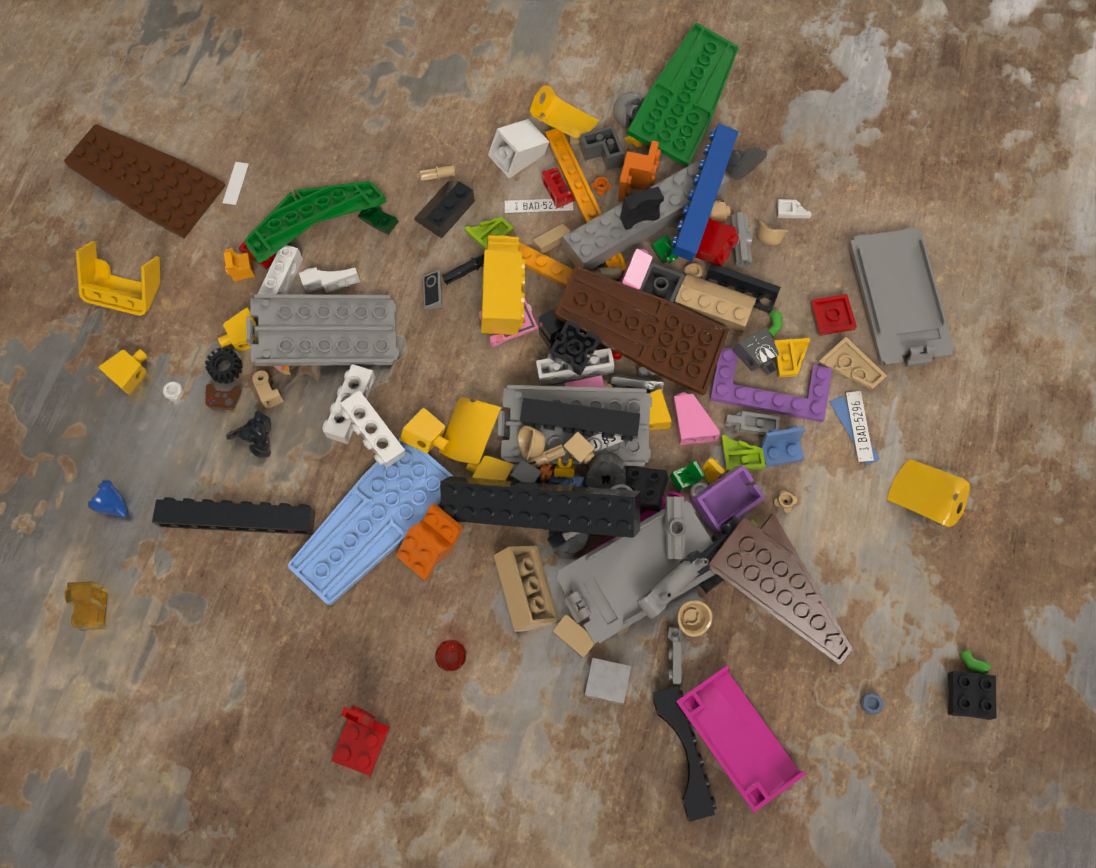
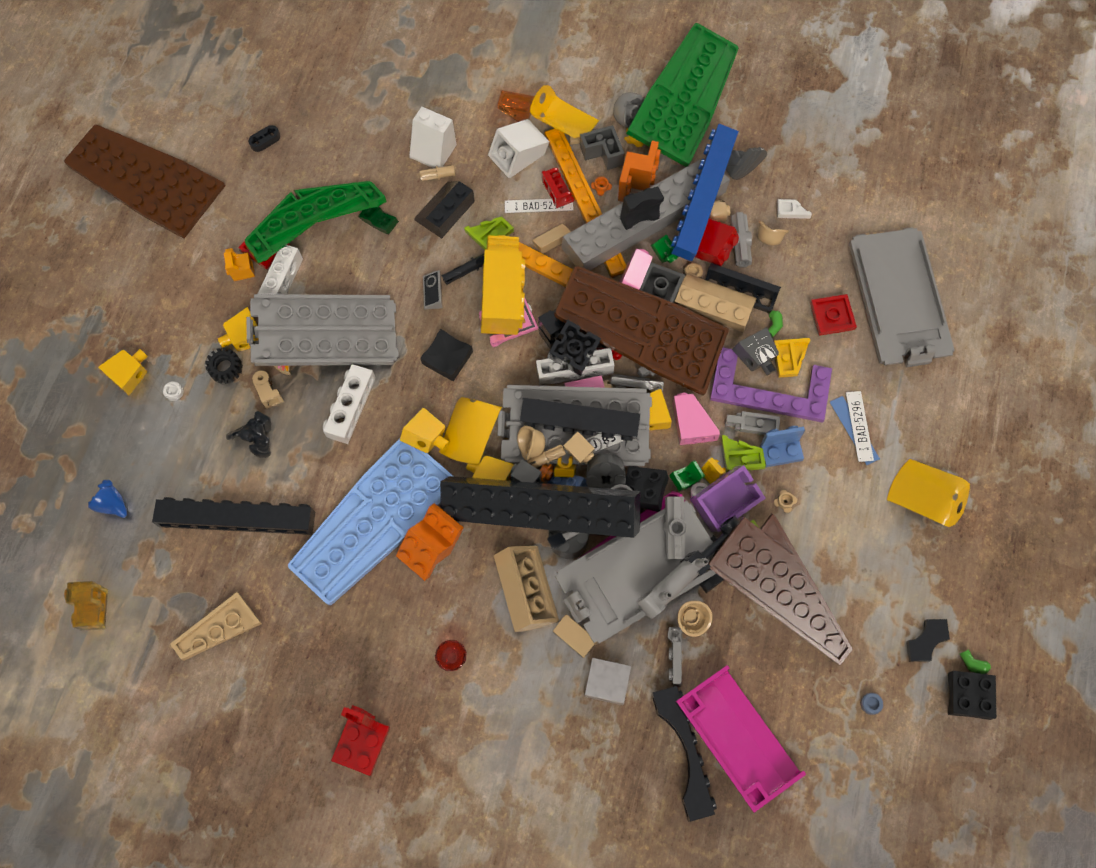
(114, 292): yellow windscreen -> none
(220, 625): none -> tan wing
(222, 399): reddish brown piece -> none
(235, 183): white sticker -> none
(264, 138): none -> black beam
(329, 280): white slope -> none
(358, 404): white brick -> none
(432, 138): none -> white slope
(446, 355): none -> black brick
(515, 105): none -> clear orange wing
(611, 272): dark tan cone -> none
(853, 364): tan wing -> none
(933, 633): none -> black tile

